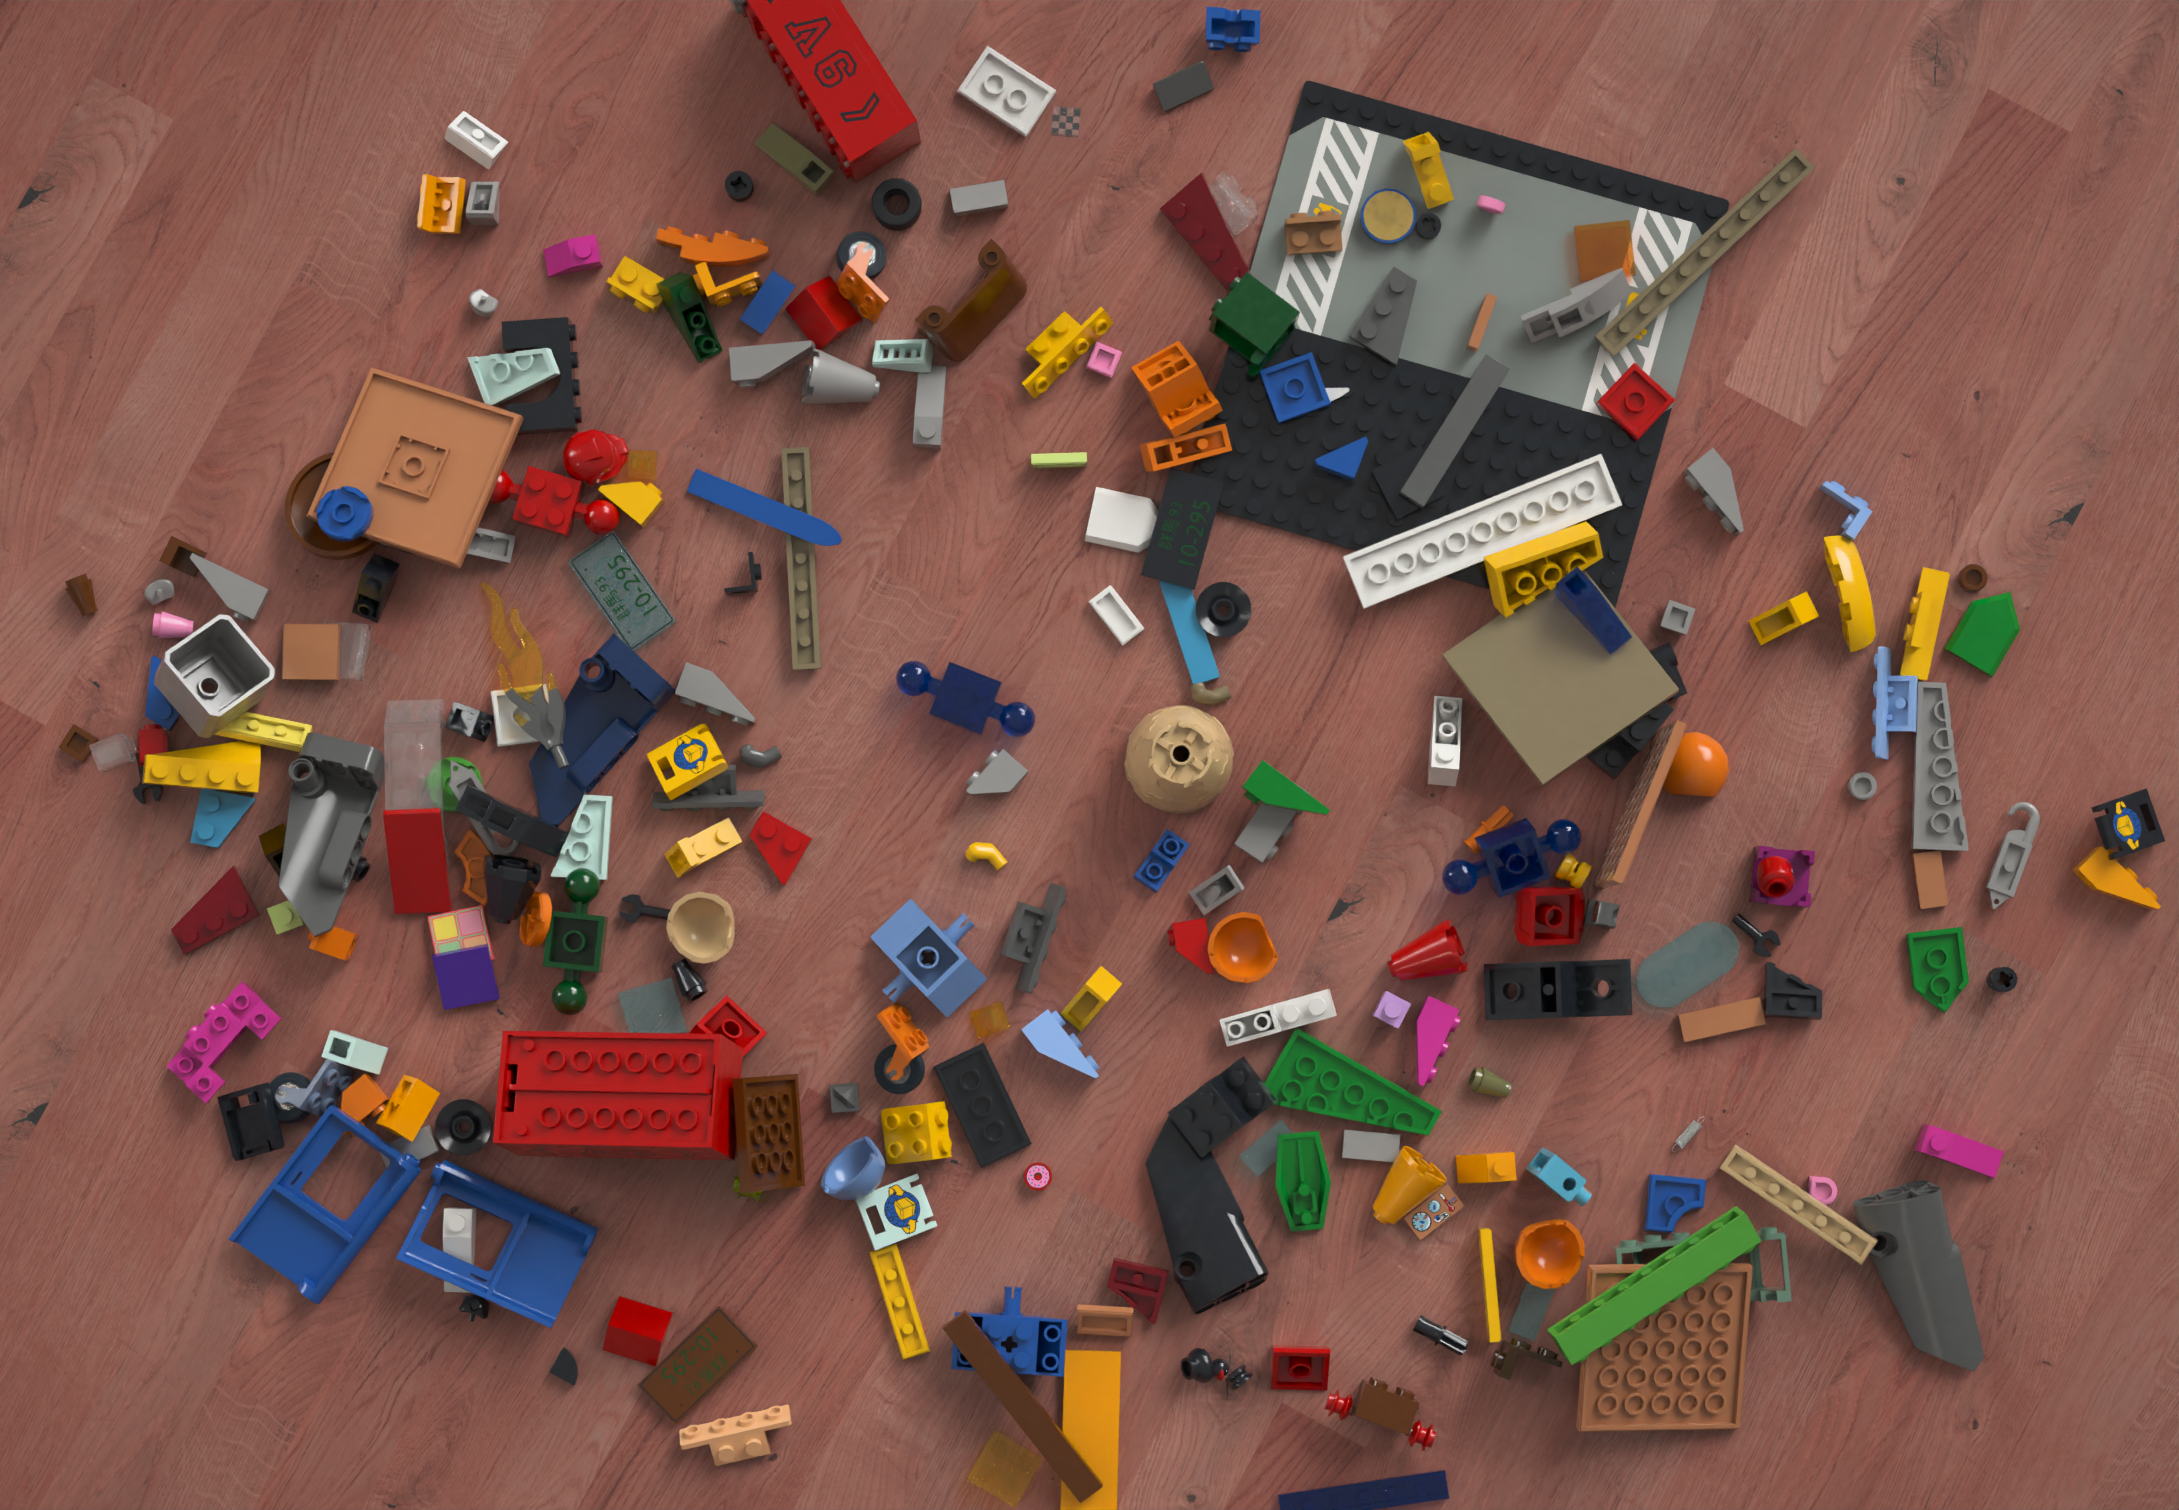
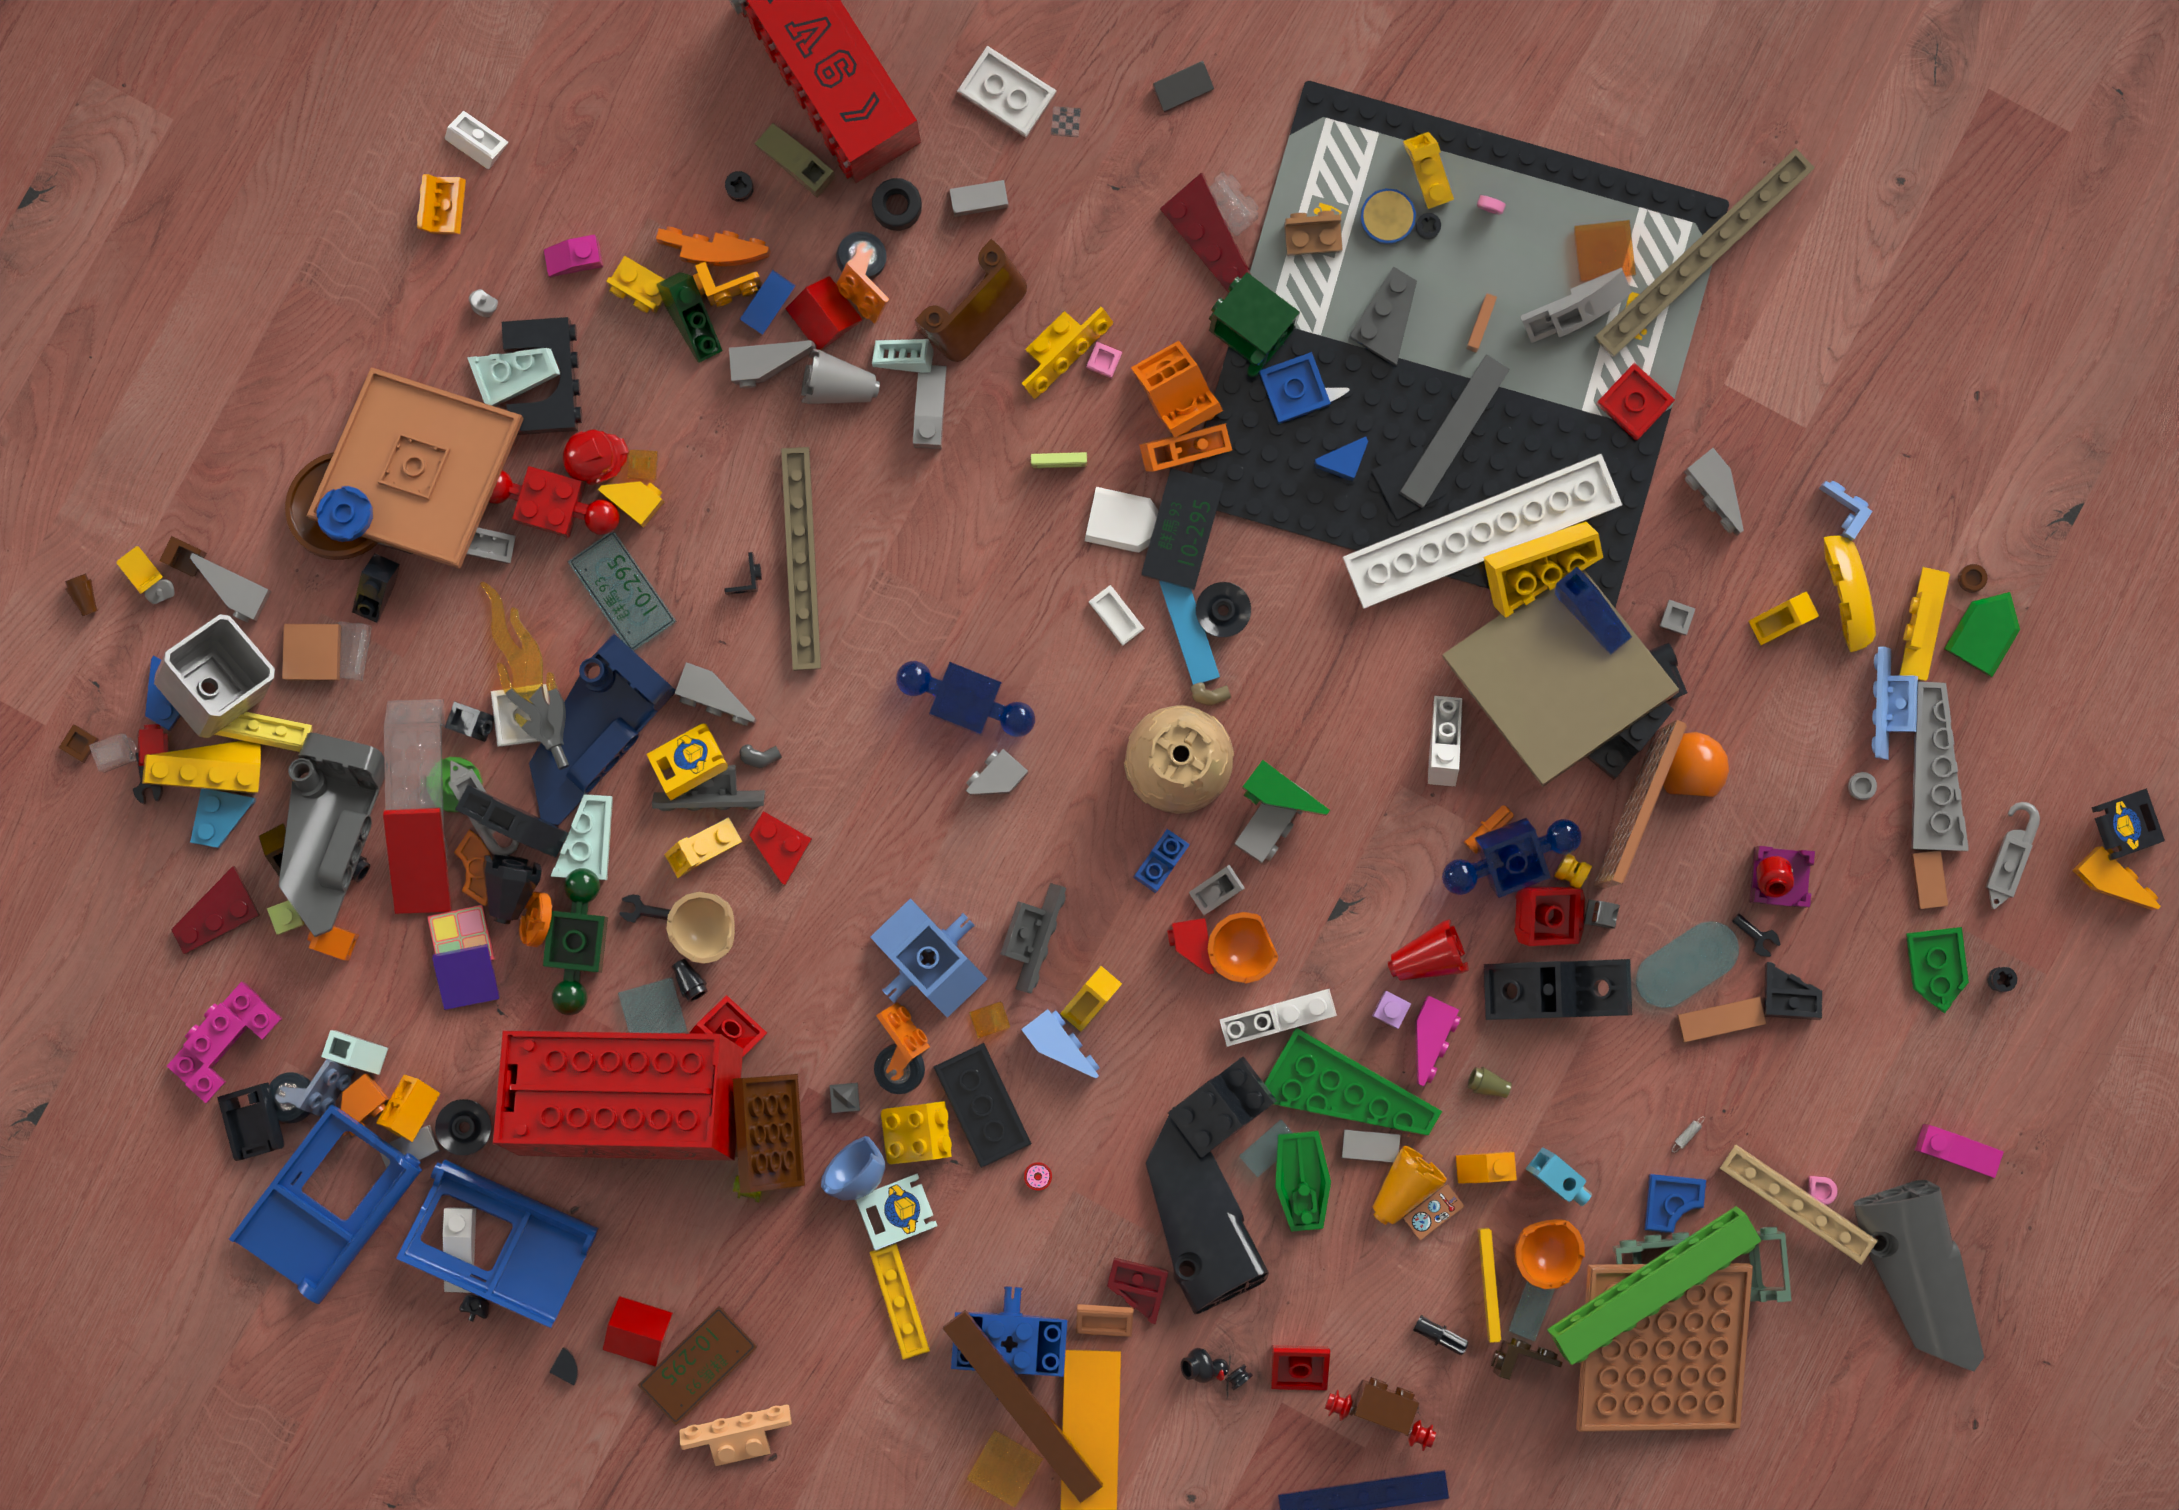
(139, 569): none -> yellow bracket
(171, 626): bright pink cone -> none
(483, 203): light grey slope -> none
(763, 509): blue piece -> none
(985, 851): yellow arm -> none
(1232, 28): blue cylinder -> none

